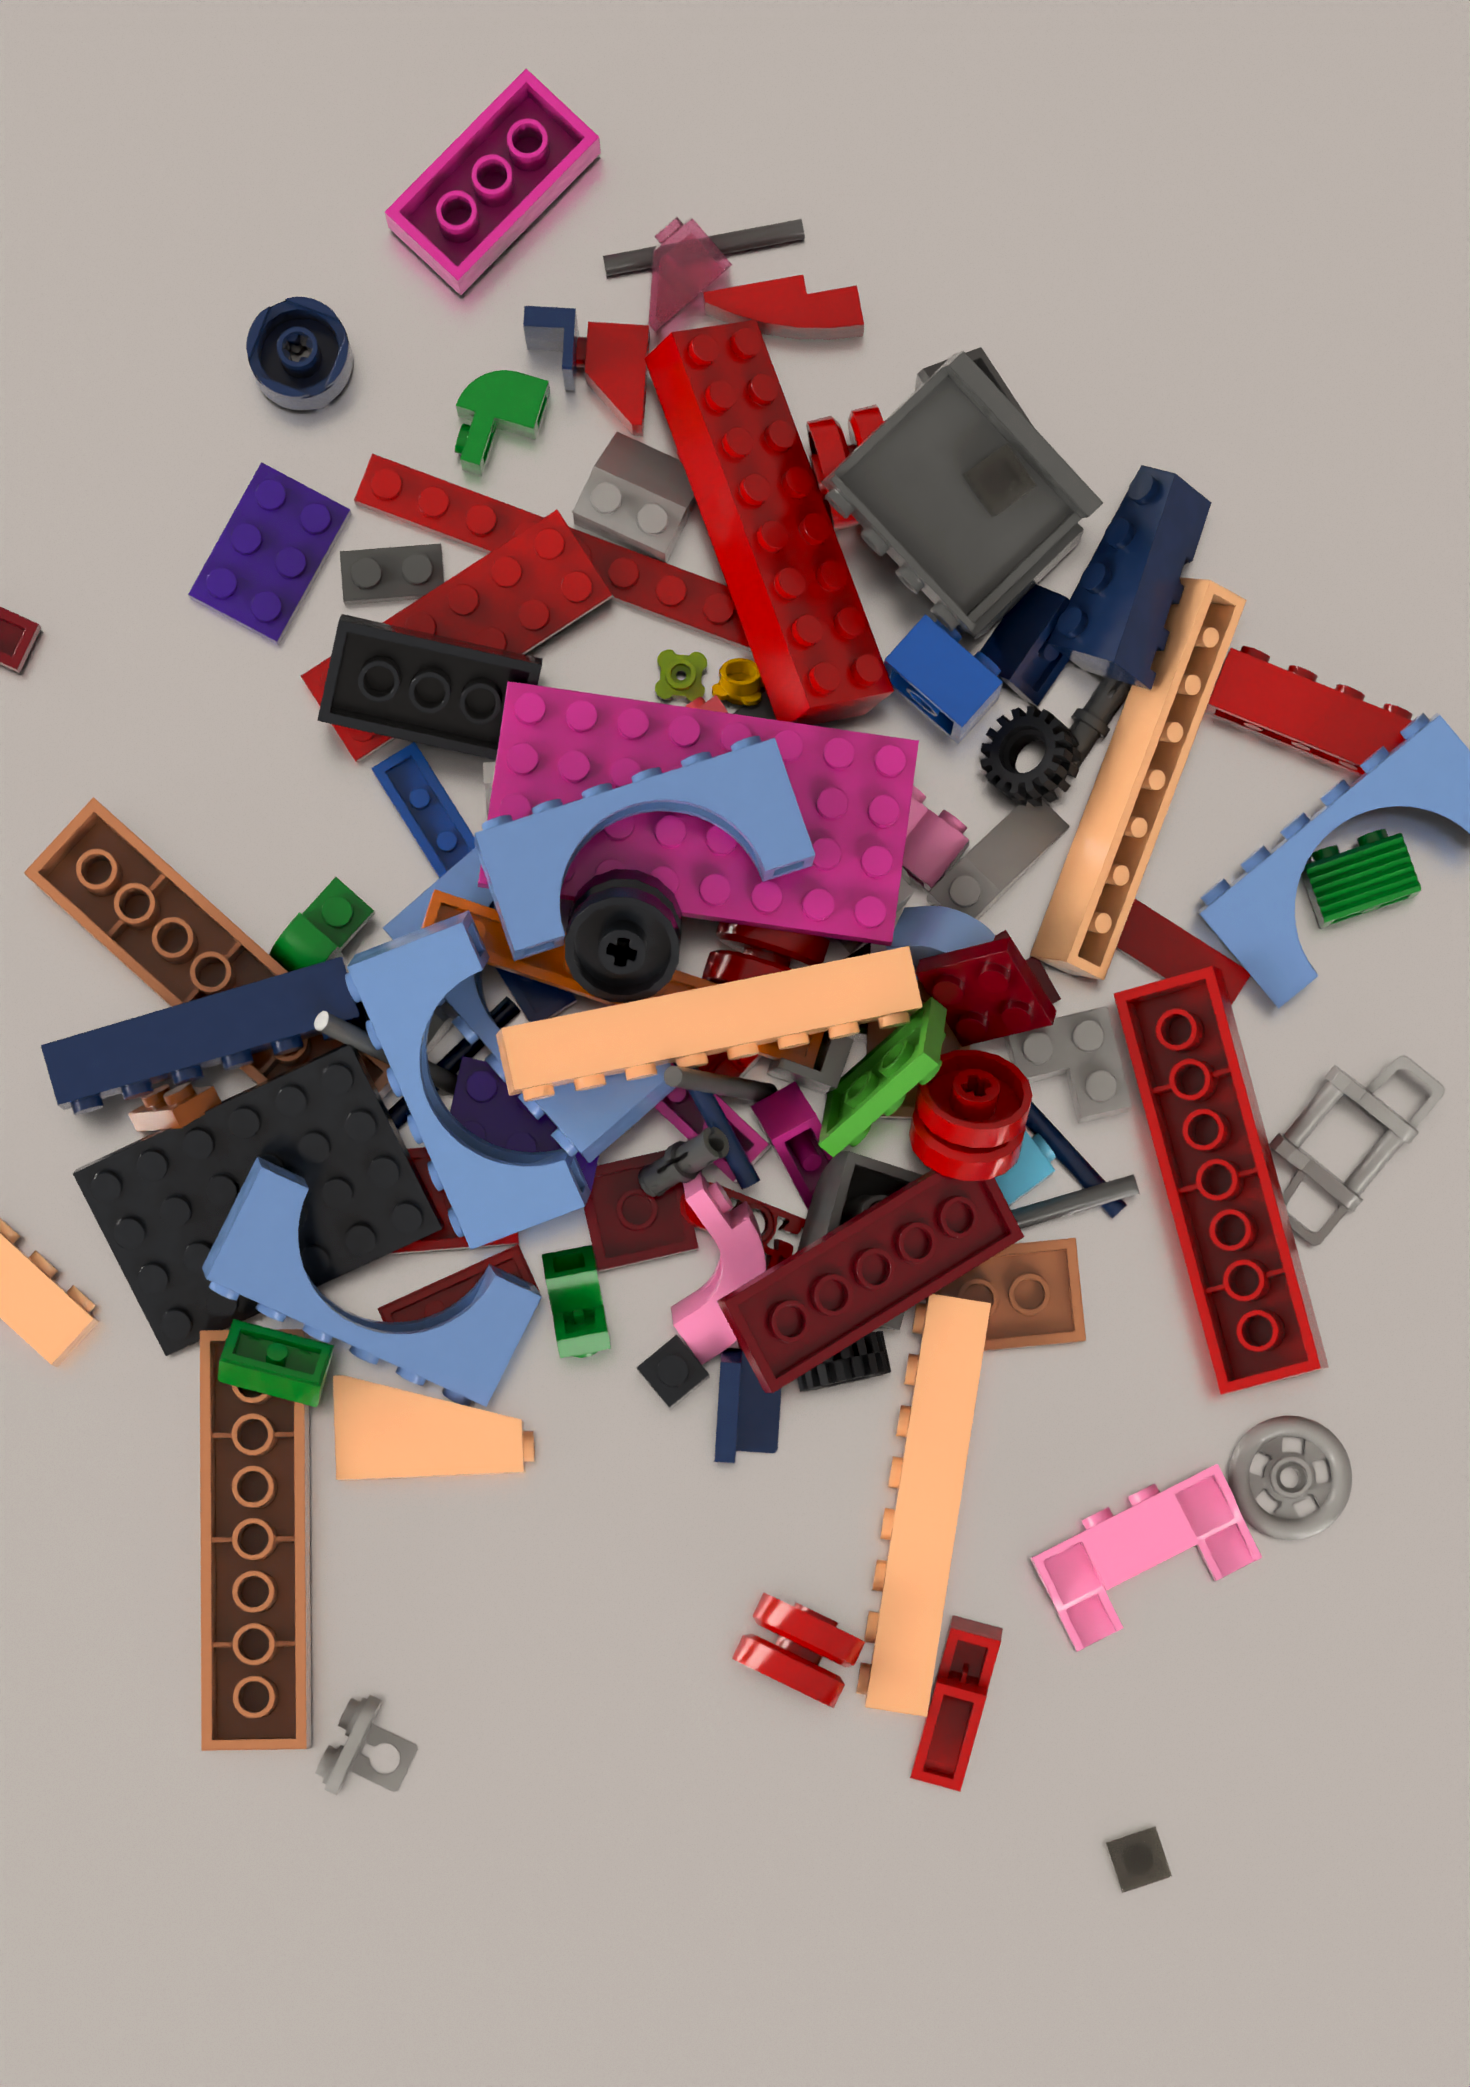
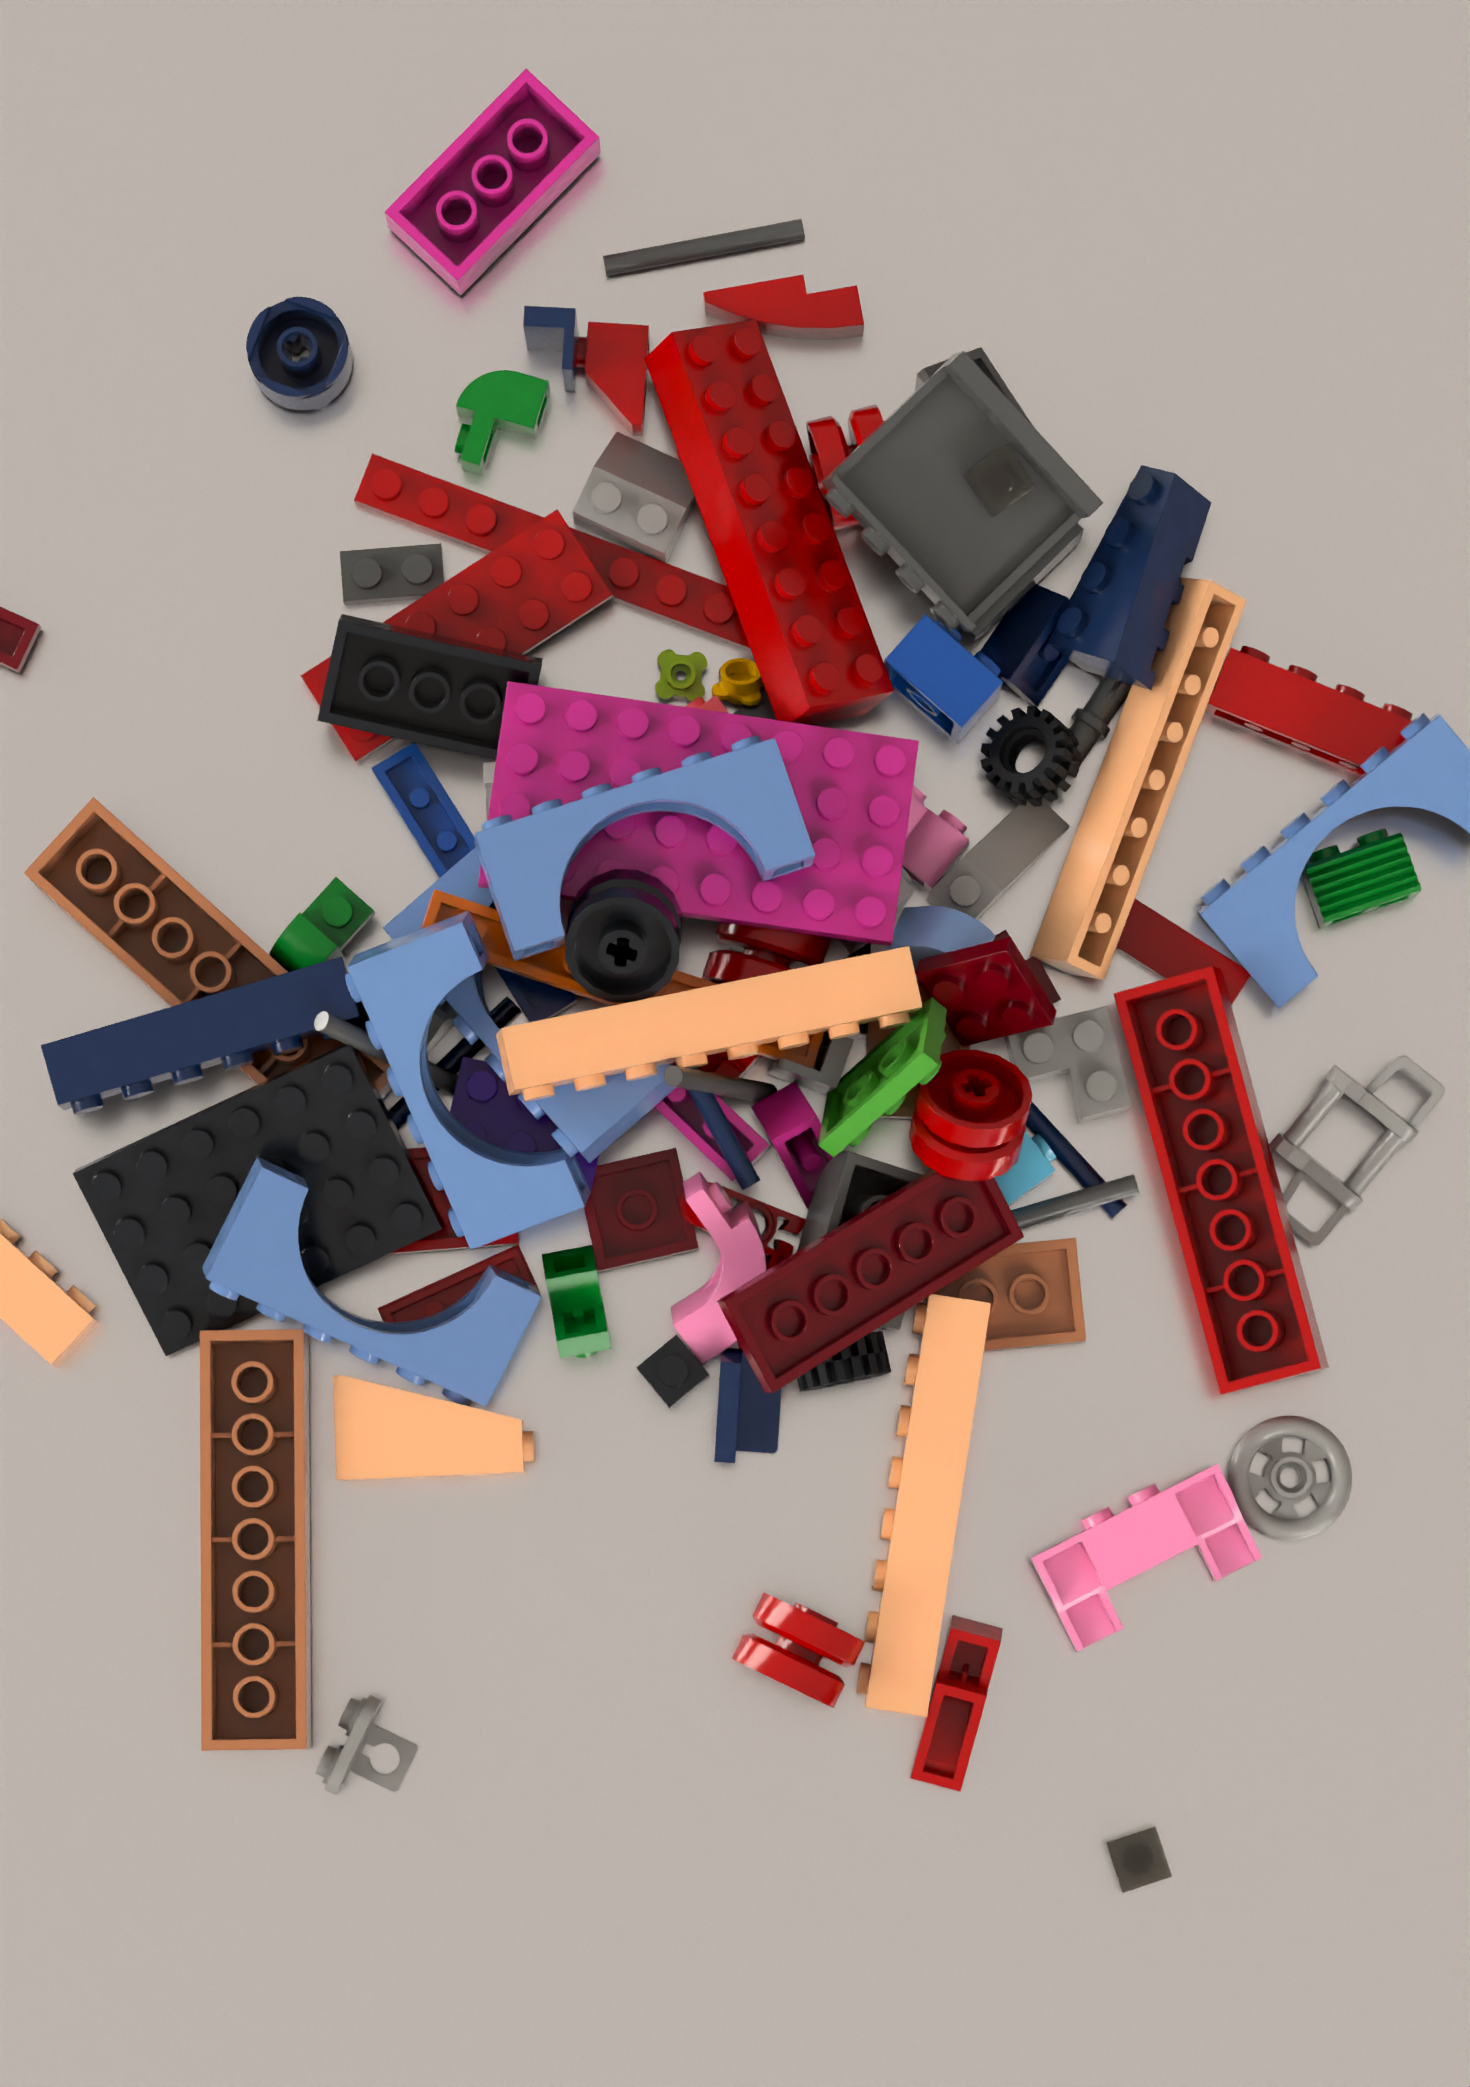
(173, 1107): dark orange plate -> none
(269, 553): dark purple plate -> none
(275, 1363): green slope -> none
(681, 269): clear pink slope -> none
(683, 1161): dark grey pin -> none

